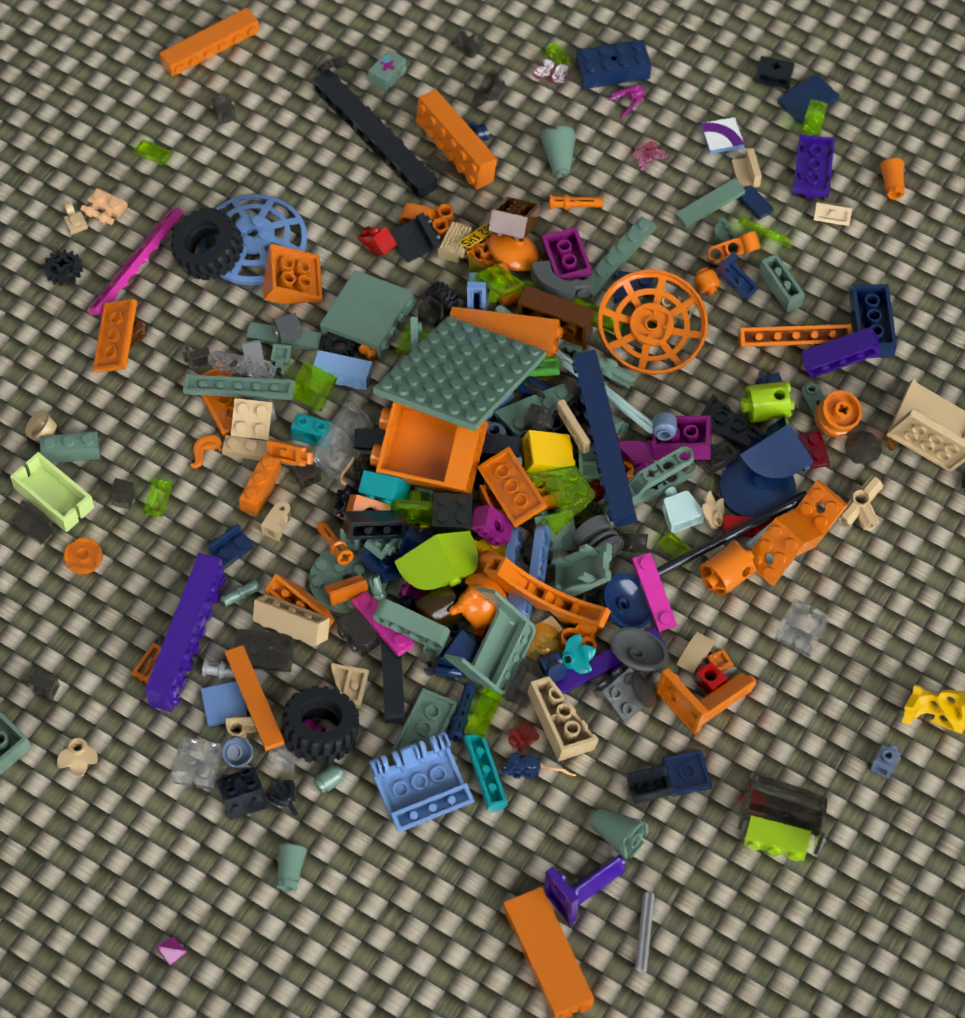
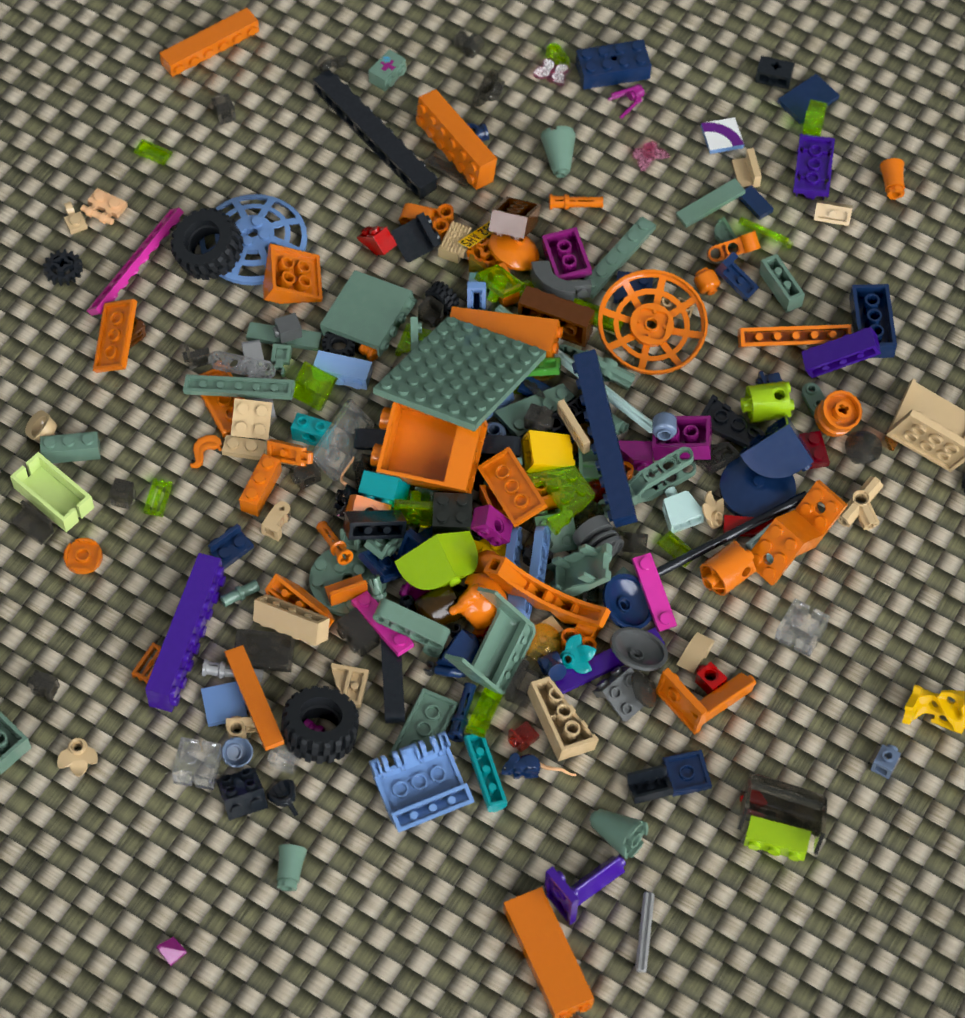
(328, 778): sand green brick -> none
(720, 660): orange tile -> none

